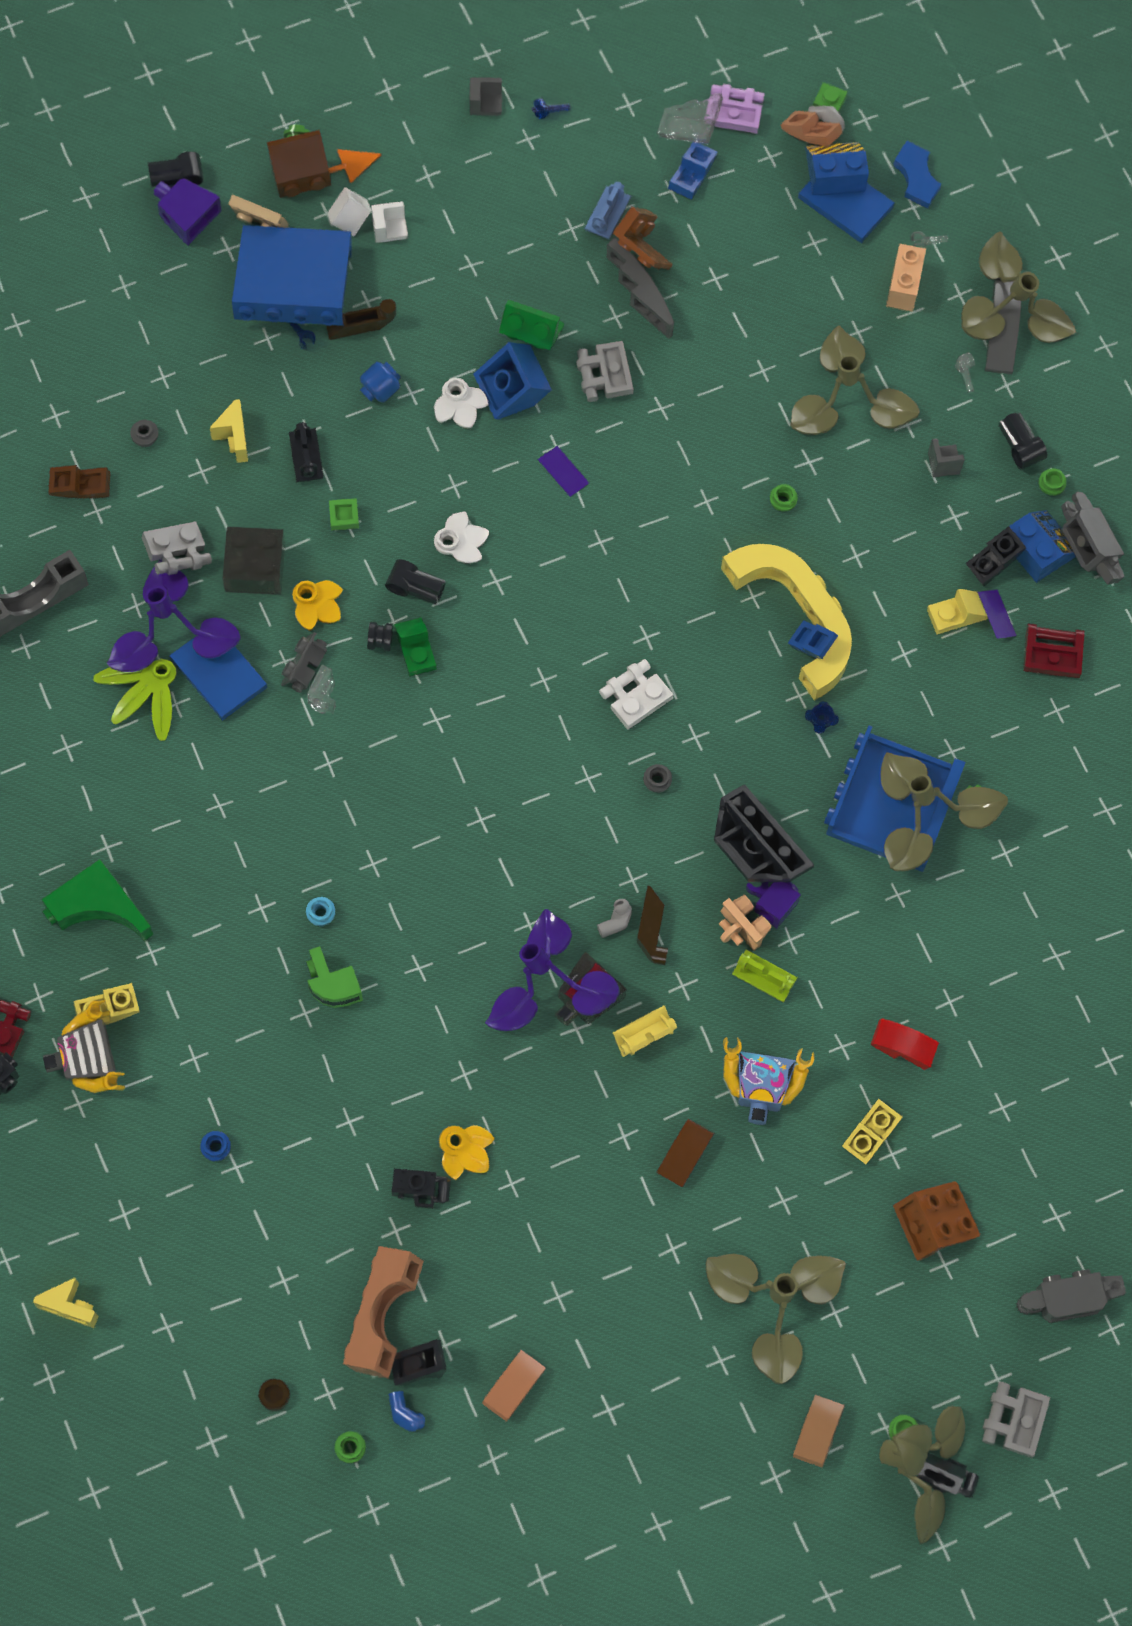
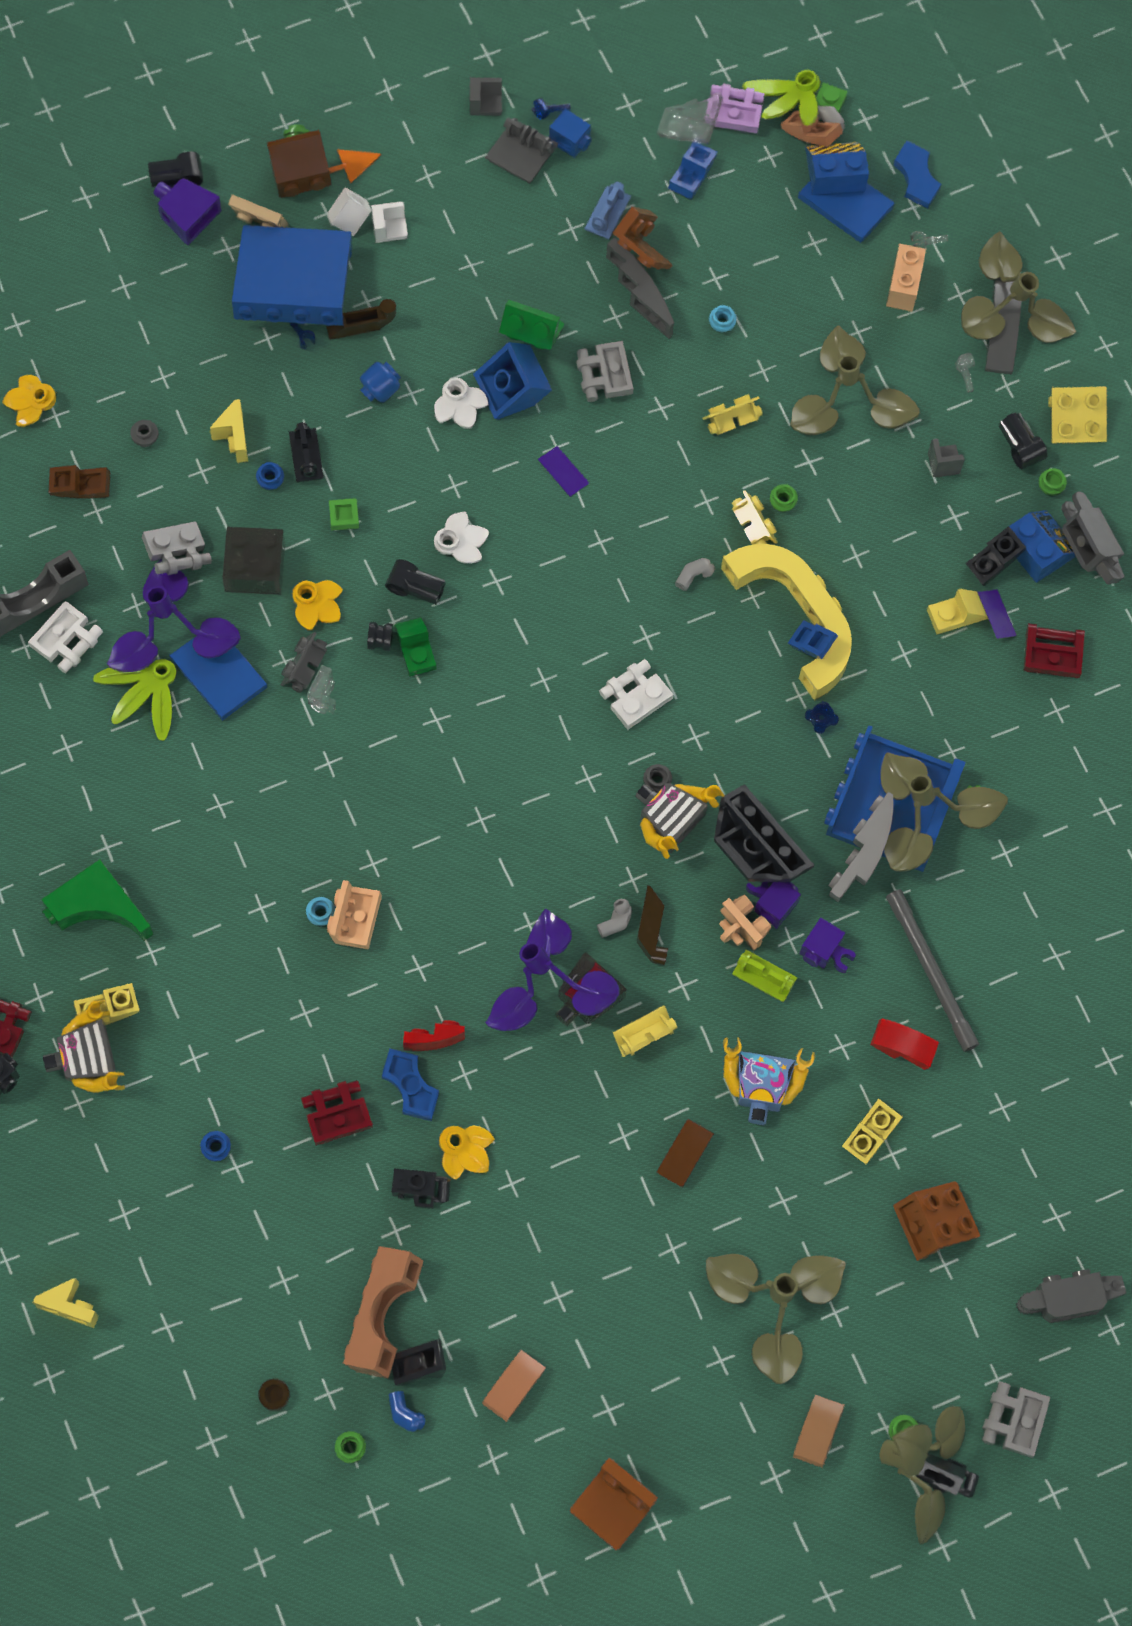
(26, 399): none -> yellow plate
(59, 631): none -> white plate
(270, 469): none -> blue plate
(333, 988): bright green brick -> none
(337, 1120): none -> dark red plate
(354, 915): none -> light nougat bracket
(417, 1096): none -> blue tile
(444, 1035): none -> red slope
(521, 150): none -> dark grey hinge
(570, 133): none -> blue brick
(613, 1504): none -> dark orange bracket
(673, 813): none -> torso
(692, 569): none -> light grey arm
(722, 312): none -> medium azure plate
(743, 410): none -> light yellow hinge
(750, 510): none -> light yellow hinge
(793, 92): none -> lime plant
(823, 945): none -> dark purple brick
(871, 838): none -> light grey slope
(959, 1024): none -> dark grey piece
(1078, 414): none -> light yellow hinge

